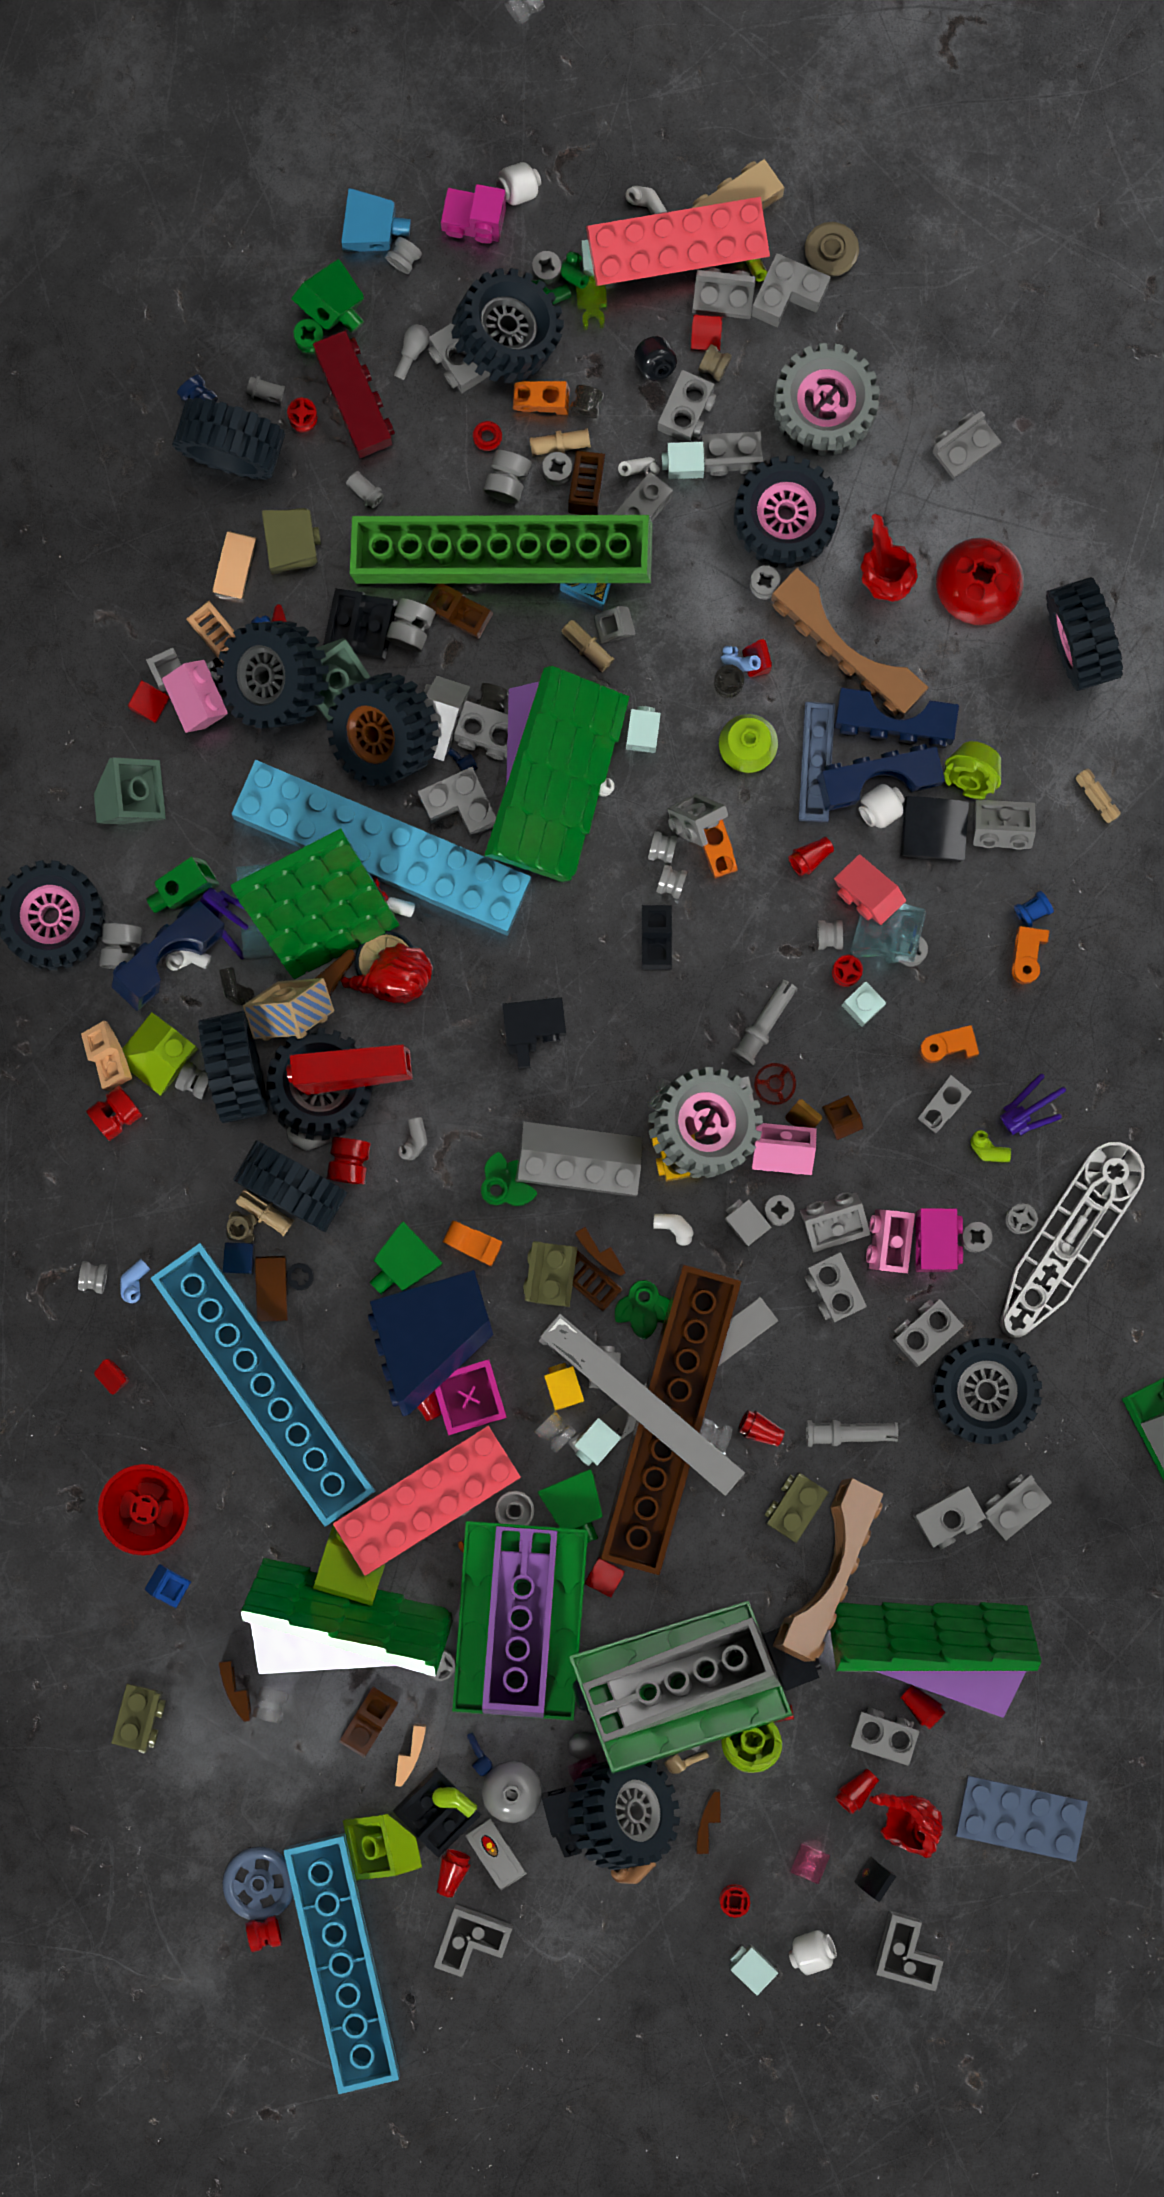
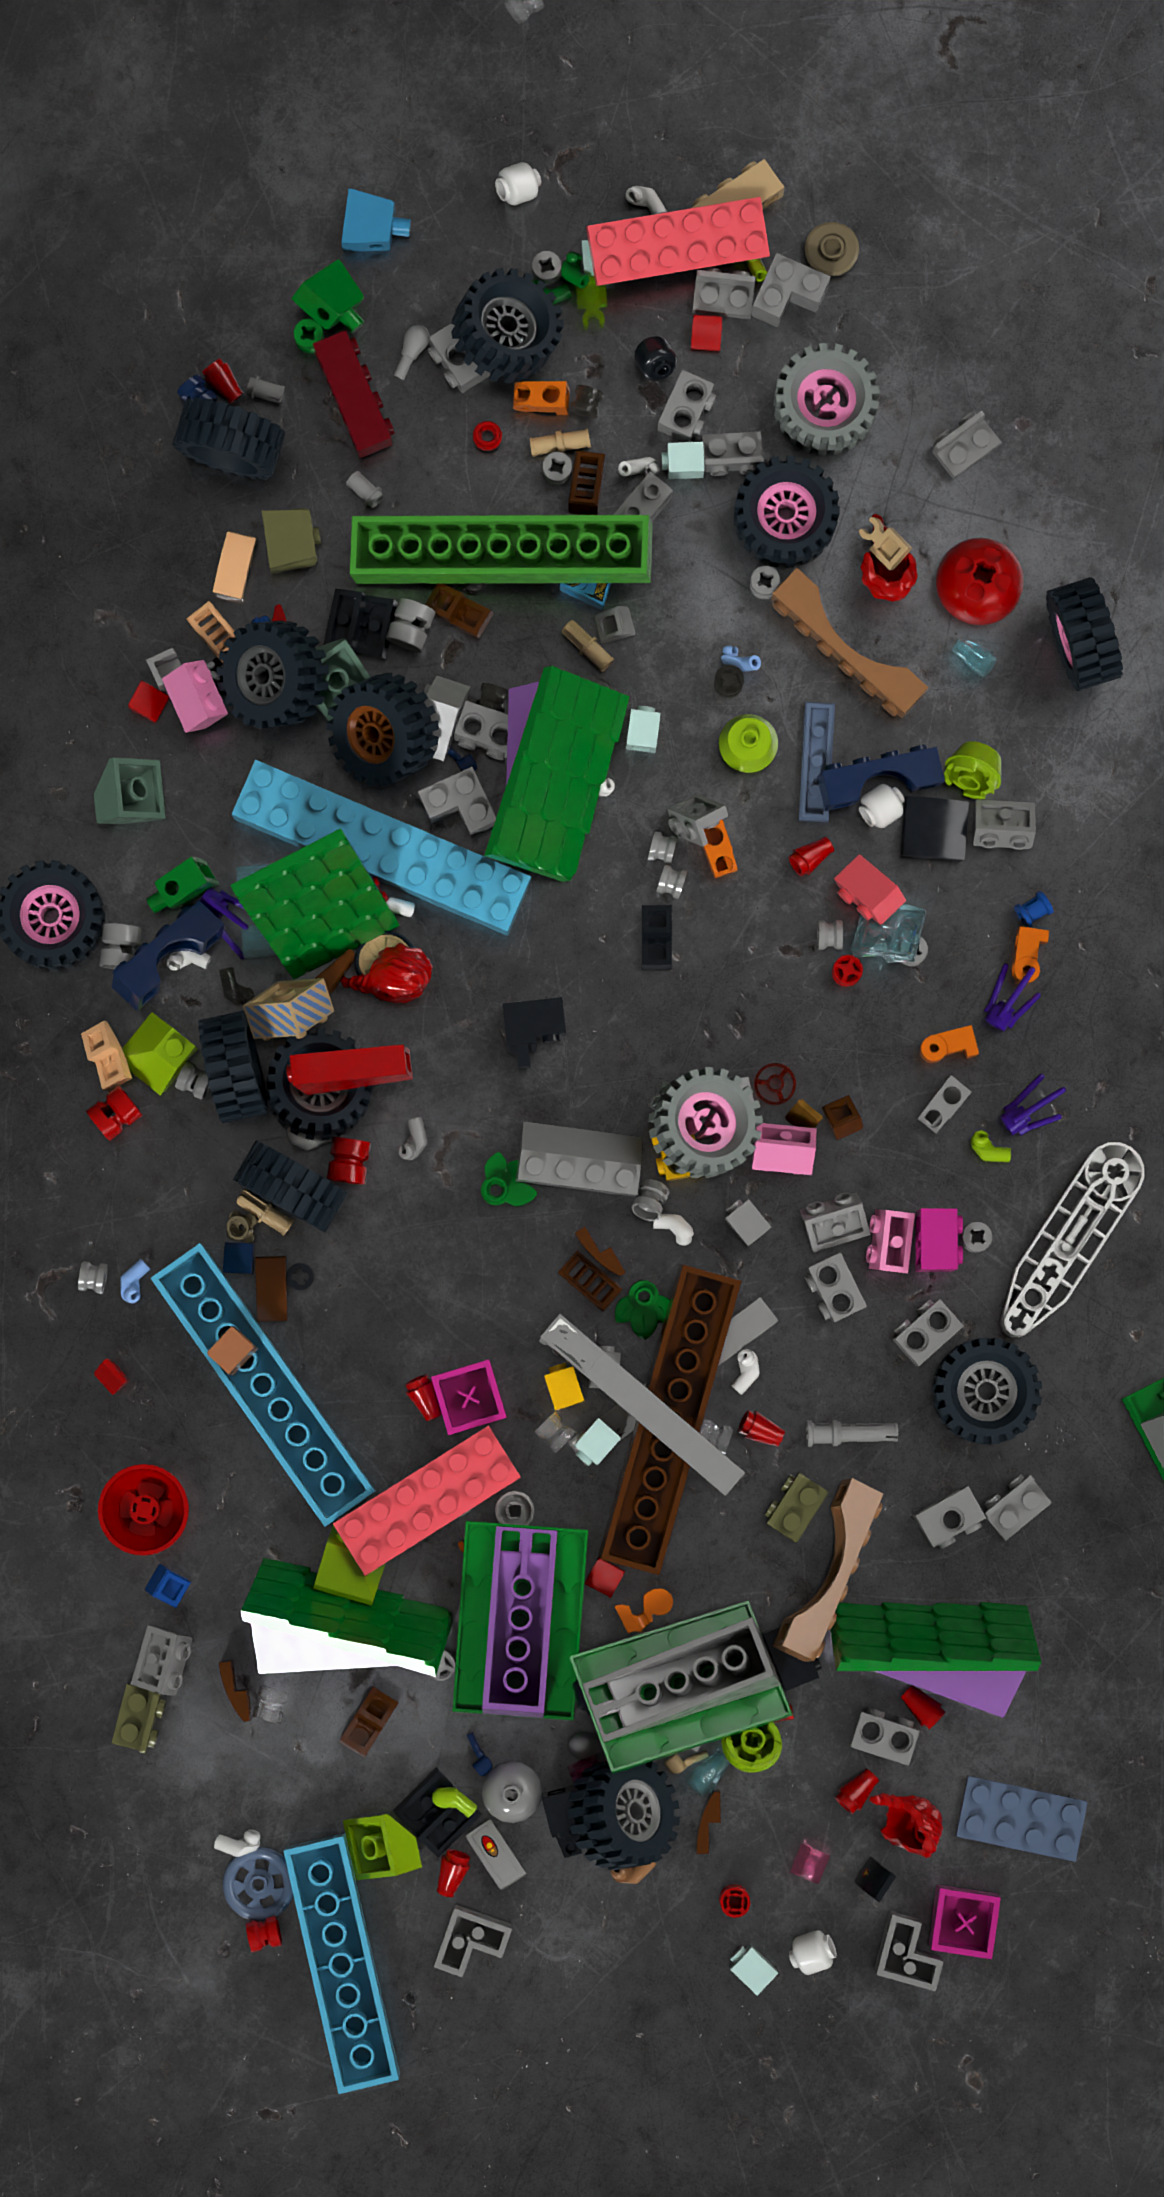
(161, 1661): none -> light grey bracket
(221, 378): none -> red cone
(232, 1350): none -> nougat panel
(239, 1847): none -> white arm
(302, 408): red wheel -> none
(403, 255): light grey wheel -> none
(403, 1261): green torso -> none
(407, 1761): light nougat slope -> none
(428, 1335): dark blue slope -> none
(473, 1243): orange leg -> none
(475, 213): dark pink brick -> none
(506, 479): light grey wheel -> none
(550, 1274): olive bracket -> none
(574, 1503): green torso -> none
(649, 1203): none -> light grey wheel
(655, 1601): none -> orange leg
(708, 1774): none -> clear light blue cone
(715, 363): dark tan wheel -> none
(749, 1370): none -> white arm
(757, 1035): light grey pin -> none
(759, 649): red slope -> none
(778, 1215): light grey wheel -> none
(859, 714): dark blue arch -> none
(864, 1004): light aqua brick -> none
(888, 544): none -> tan plate
(964, 1921): none -> dark pink brick
(975, 657): none -> clear light blue cone
(1001, 1014): none -> dark purple plant
(1023, 1214): light grey wheel -> none
(1098, 795): tan axle -> none

